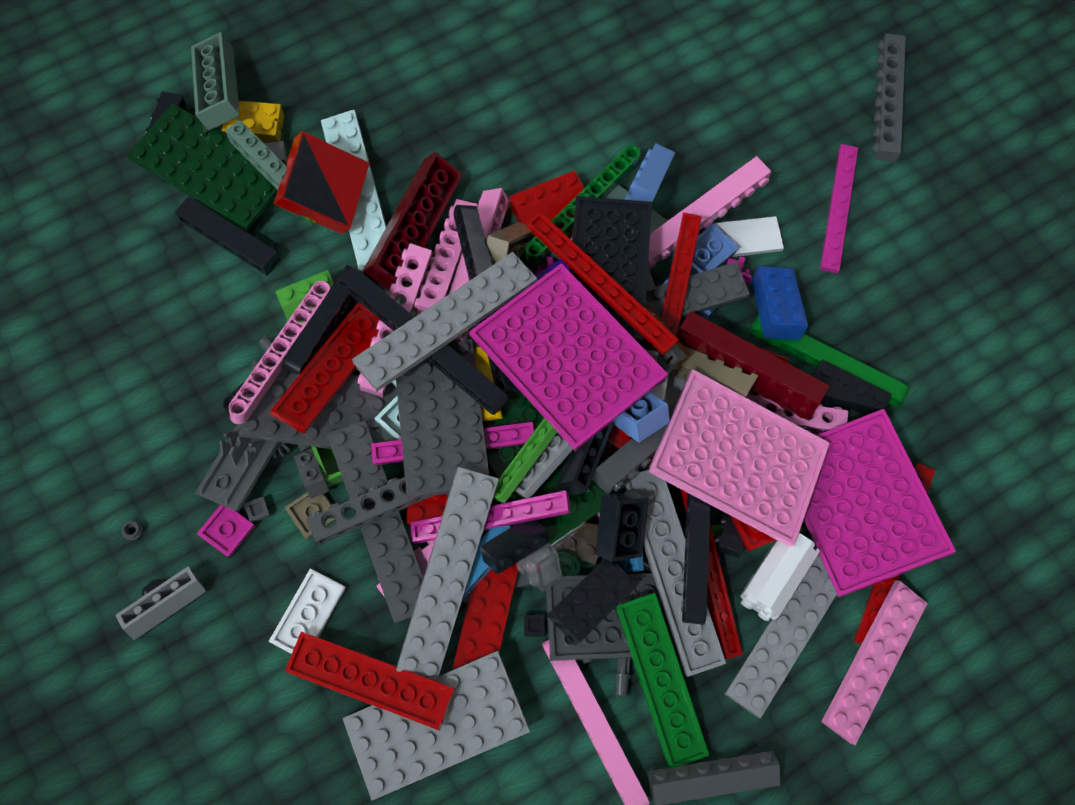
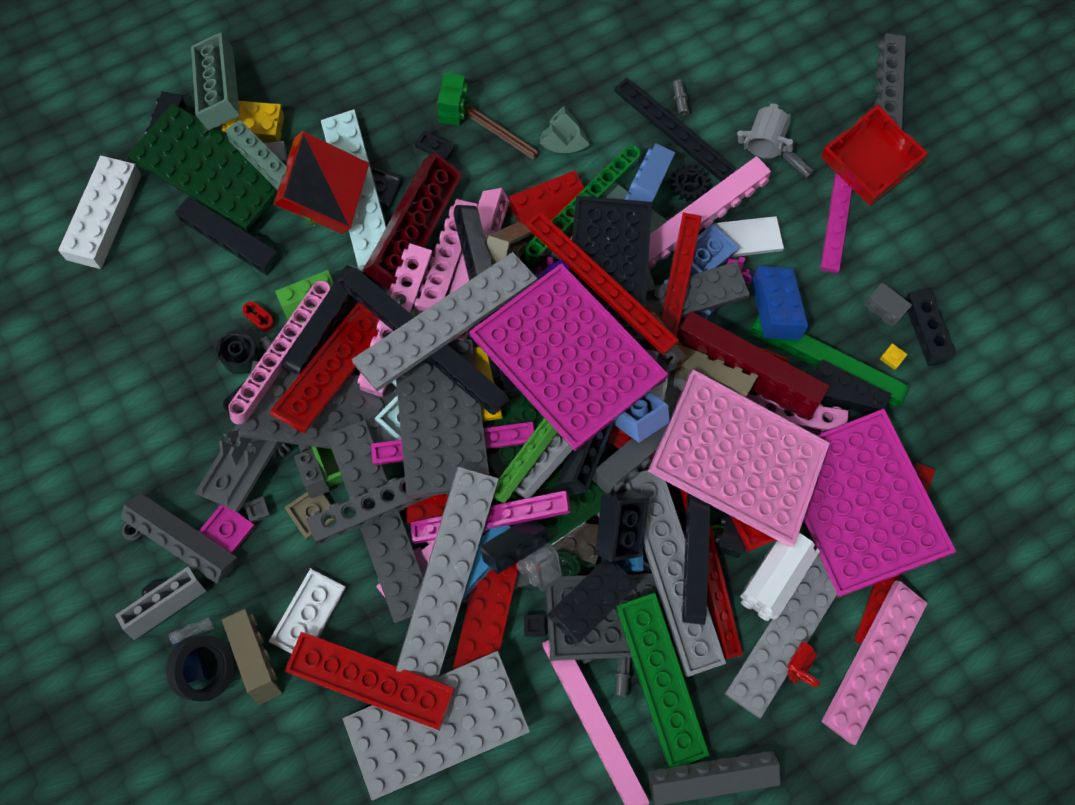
(100, 212): none -> white brick
(176, 662): none -> black tyre
(178, 538): none -> dark grey brick
(191, 630): none -> clear pin
(195, 668): none -> dark blue brick
(237, 352): none -> black brick
(251, 657): none -> dark tan wedge
(260, 313): none -> red beam
(386, 185): none -> black tile
(430, 143): none -> black plate
(452, 99): none -> green brick
(502, 132): none -> reddish brown axle
(564, 134): none -> sand green brick
(674, 130): none -> black plate
(680, 98): none -> dark grey pin
(689, 182): none -> black gear
(768, 133): none -> light grey container
(798, 163): none -> dark grey axle
(801, 663): none -> red piece
(874, 155): none -> red tile
(887, 304): none -> dark grey brick
(893, 356): none -> yellow plate
(926, 336): none -> black brick

